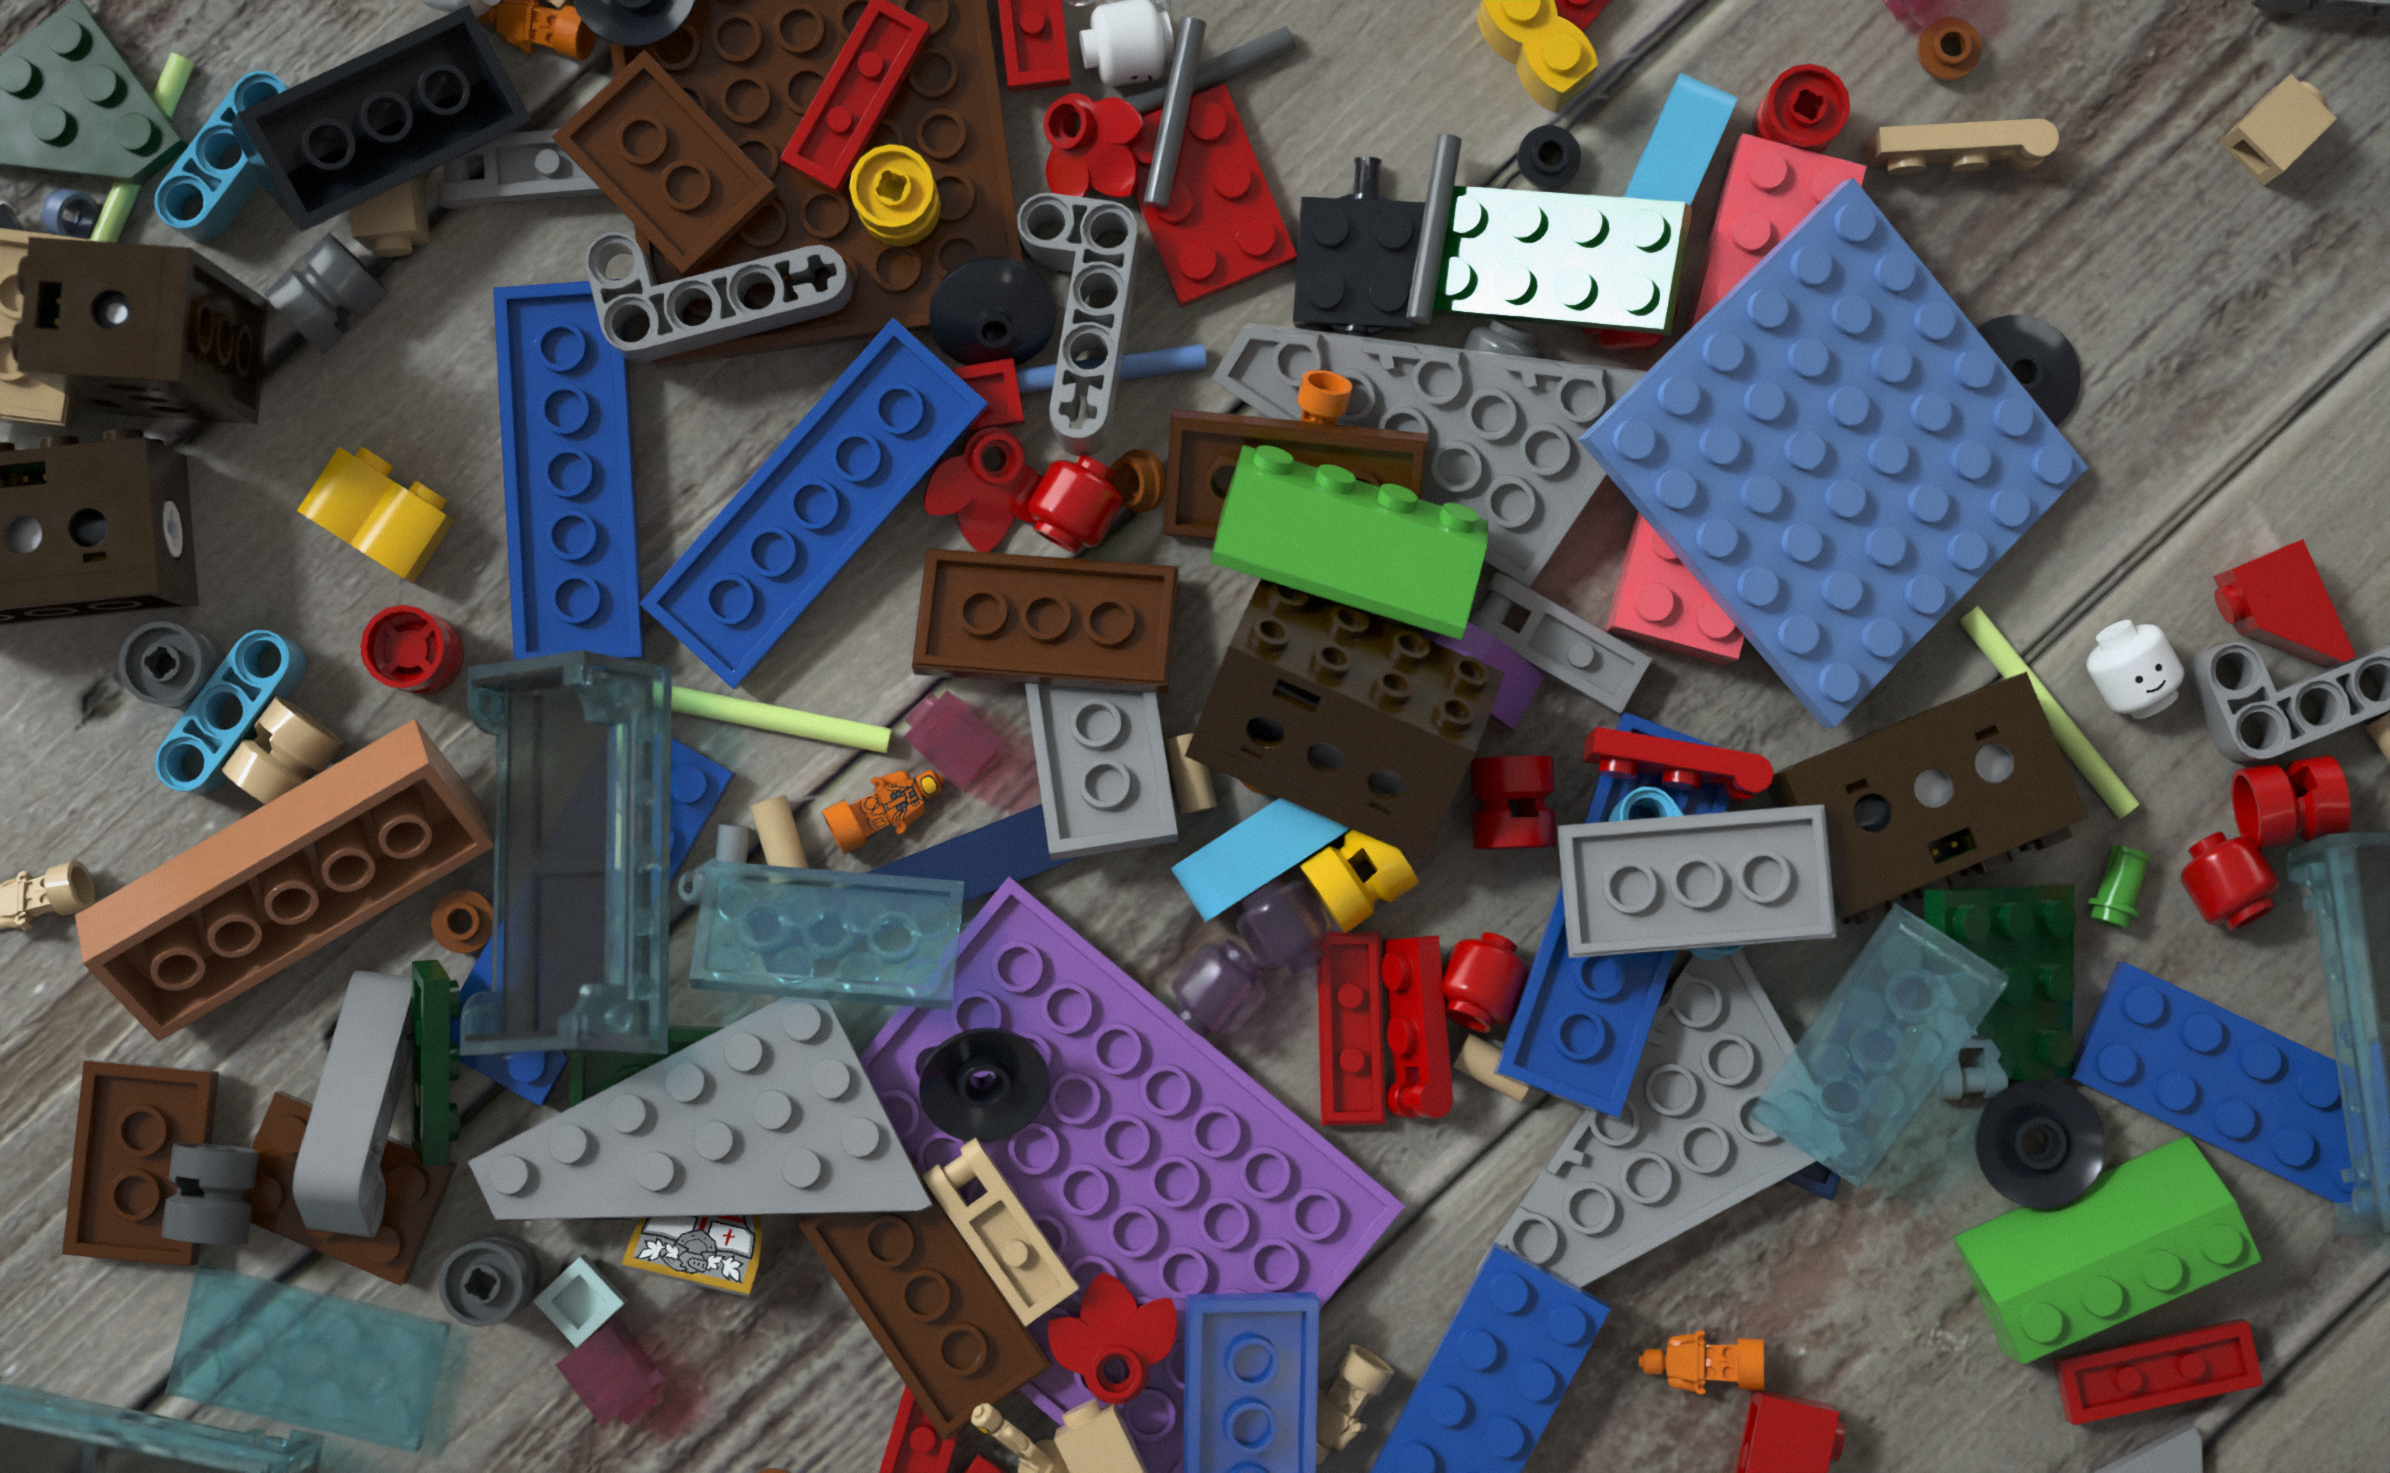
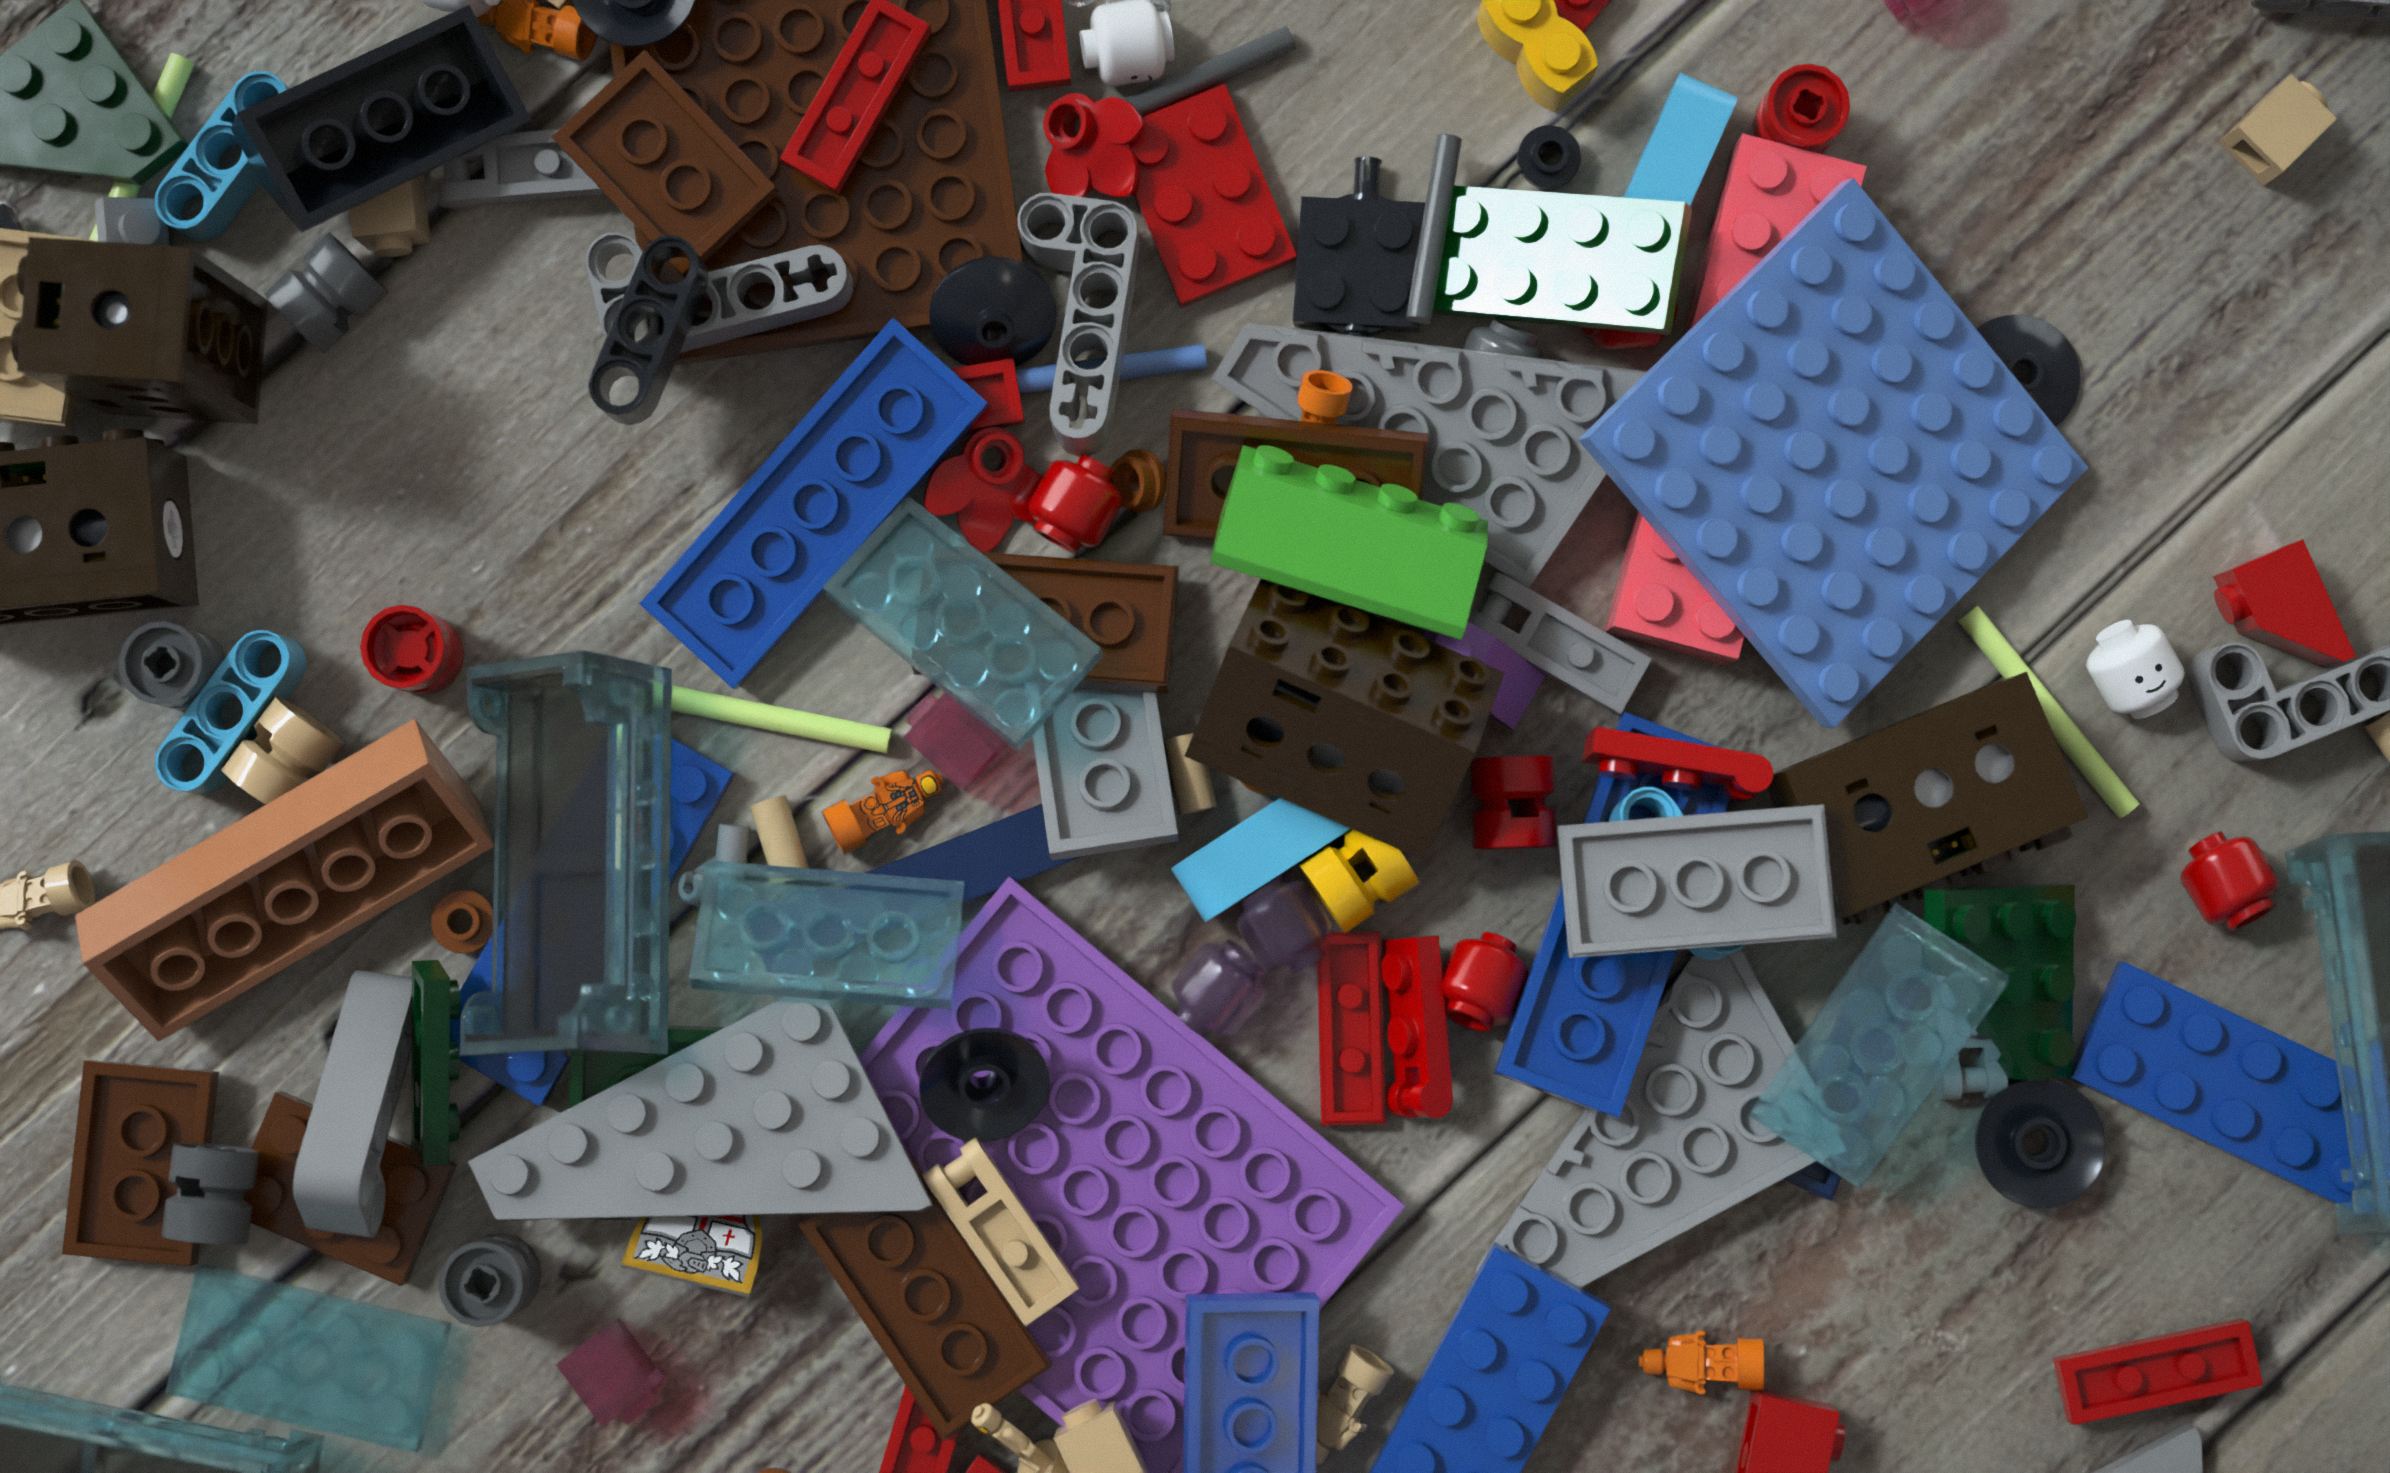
(84, 219): sand blue hinge -> none
(130, 221): none -> light grey plate
(377, 514): yellow brick -> none
(567, 475): blue plate -> none
(580, 1300): light aqua plate -> none
(644, 299): none -> black beam
(895, 195): yellow wheel -> none
(963, 622): none -> clear light blue plate
(1110, 1329): red plate -> none
(1174, 113): dark grey bar -> none
(1479, 1061): tan piece -> none
(1939, 64): dark orange plate -> none
(1963, 145): tan plate -> none
(2110, 1254): bright green slope -> none
(2119, 887): bright green pin -> none
(2302, 800): red wheel -> none

